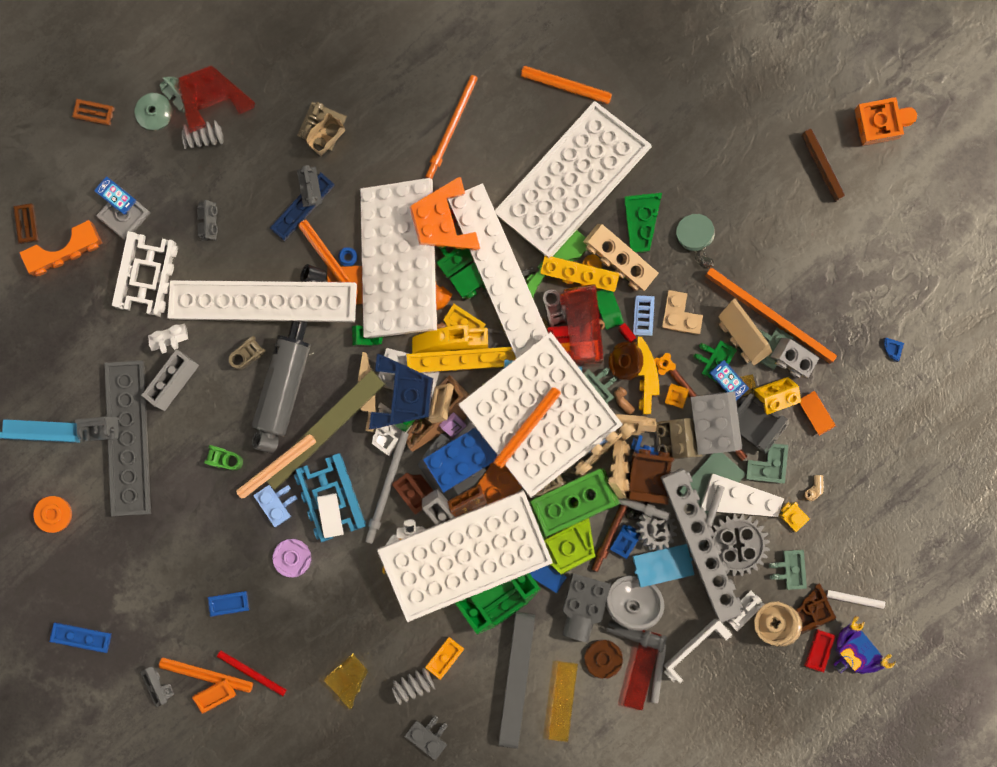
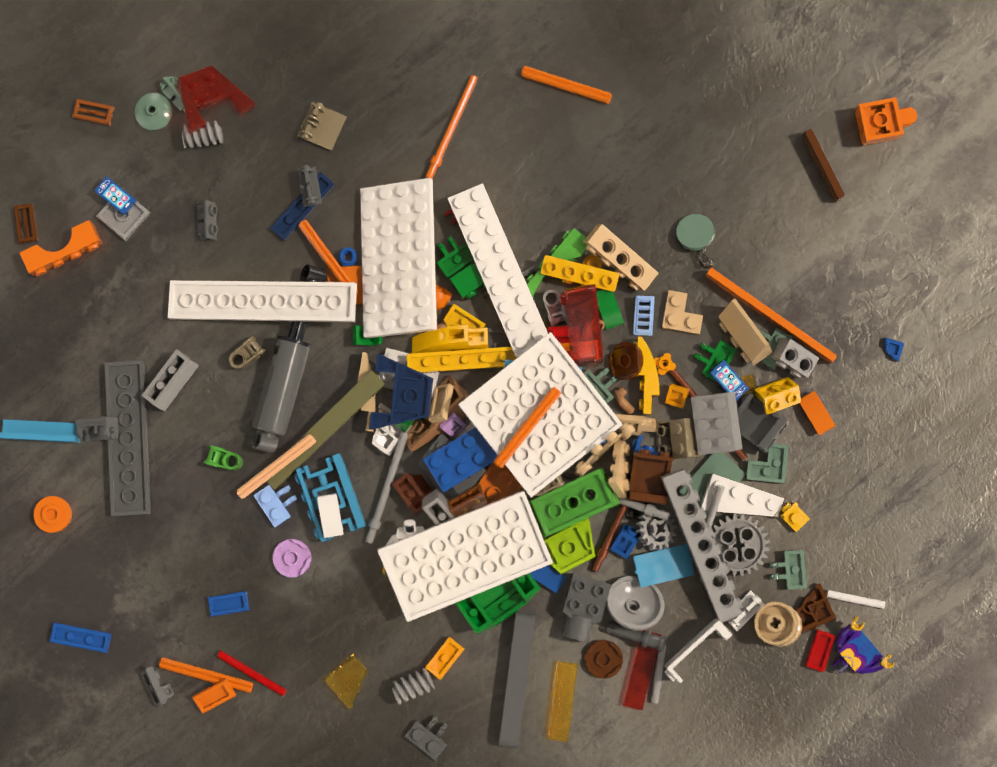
(129, 272): white fence -> none
(168, 337): white hinge -> none
(319, 131): tan piece -> none
(434, 219): orange wing -> none
(572, 179): white plate -> none
(627, 333): red tile -> none
(641, 220): green wing -> none
(816, 490): tan arm -> none

